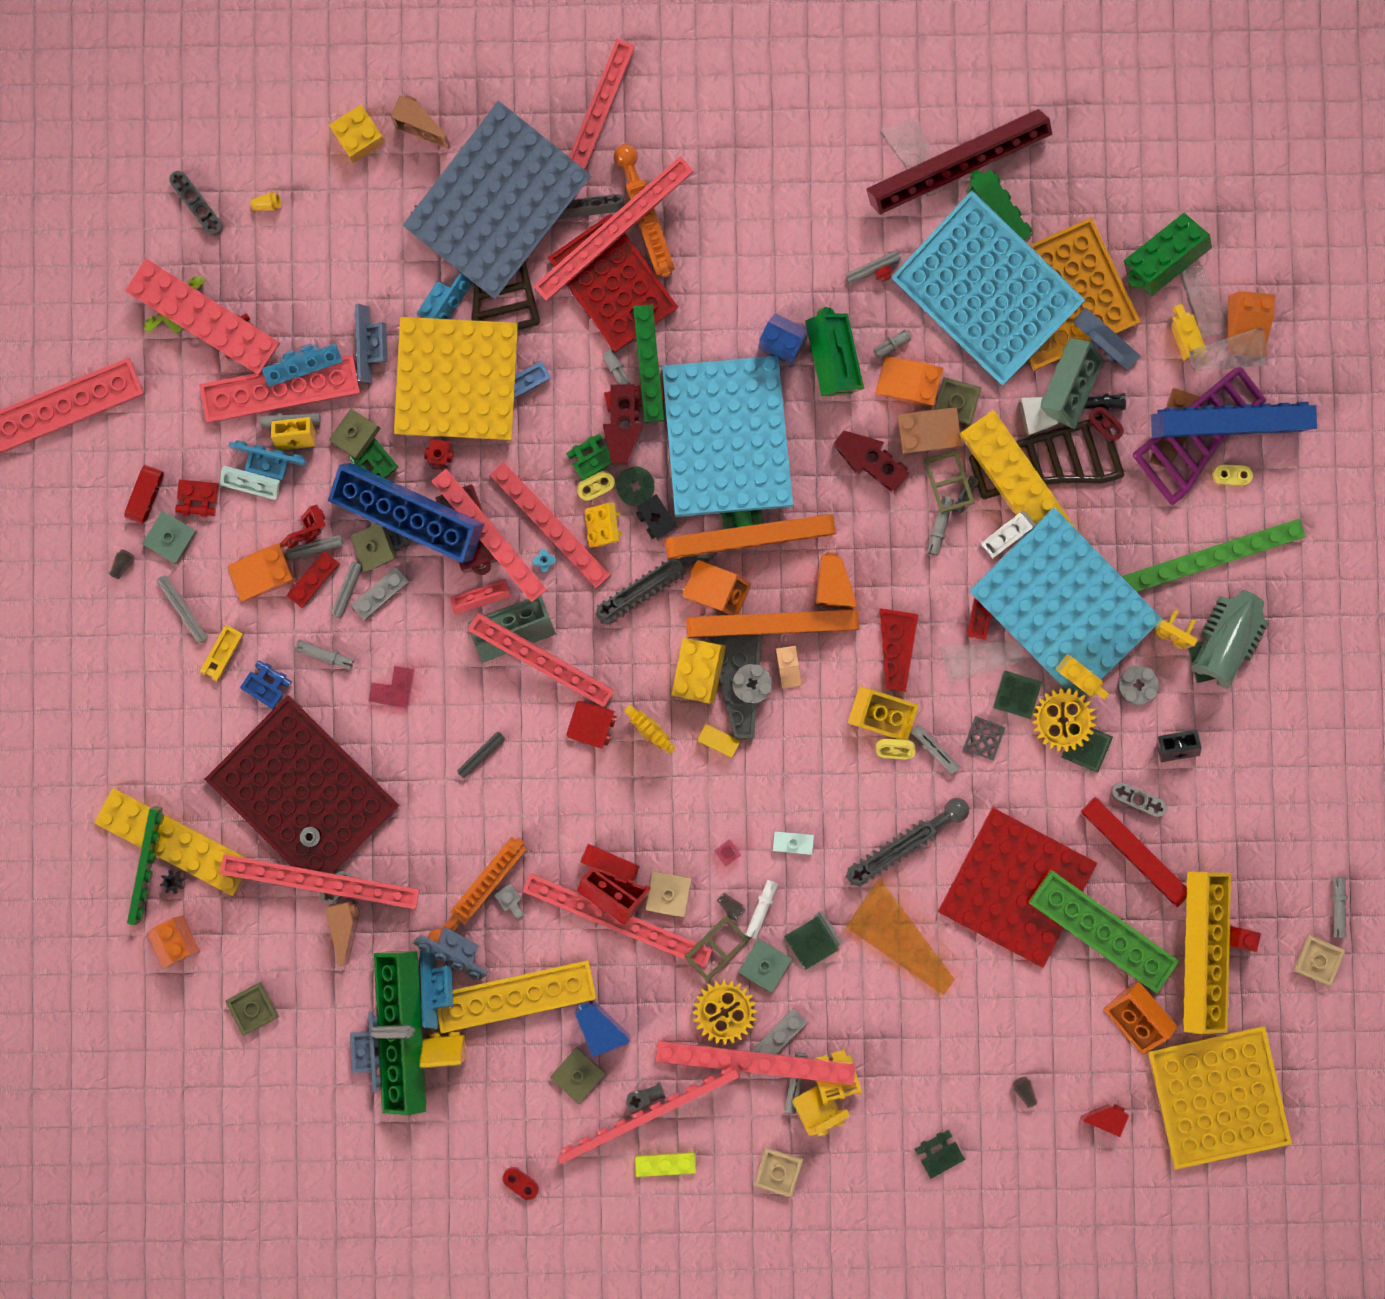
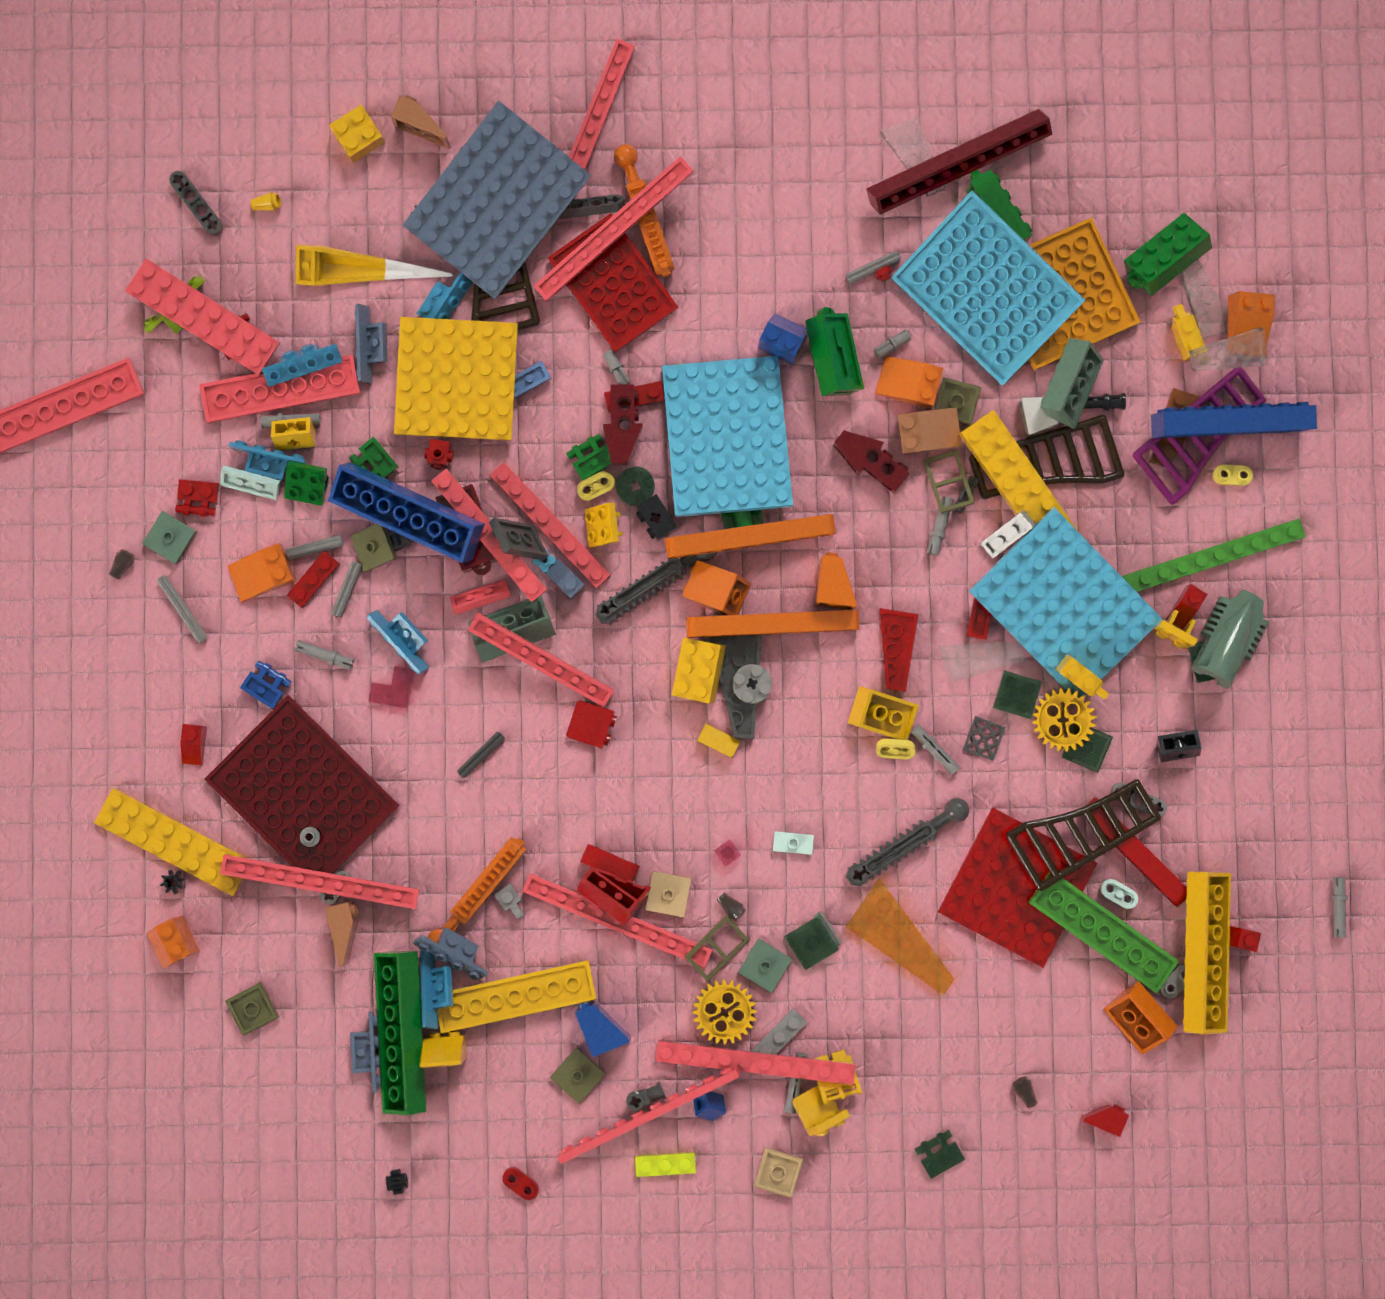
(144, 494): red beam -> none
(146, 859): green plate -> none
(193, 744): none -> red slope
(221, 652): yellow plate -> none
(306, 483): none -> green plate
(313, 522): red bracket -> none
(329, 265): none -> yellow plate
(354, 434): olive plate -> none
(380, 593): light grey plate -> none
(392, 1031): light grey axle -> none
(397, 1181): none -> black gear
(403, 637): none -> dark azure bracket
(518, 539): none -> dark grey plate
(565, 579): none -> sand blue slope
(648, 363): green plate -> none
(649, 729): yellow gear -> none
(710, 1106): none -> blue panel
(765, 901): white pin -> none
(788, 667): light nougat slope -> none
(1068, 818): none -> dark brown bar
(1106, 339): sand blue bracket -> none
(1108, 422): dark red plate -> none
(1118, 893): none -> light aqua plate
(1149, 688): light grey plate -> none
(1176, 980): none -> light grey plate
(1187, 605): none -> red slope
(1219, 1097): yellow plate -> none
(1319, 960): tan plate -> none

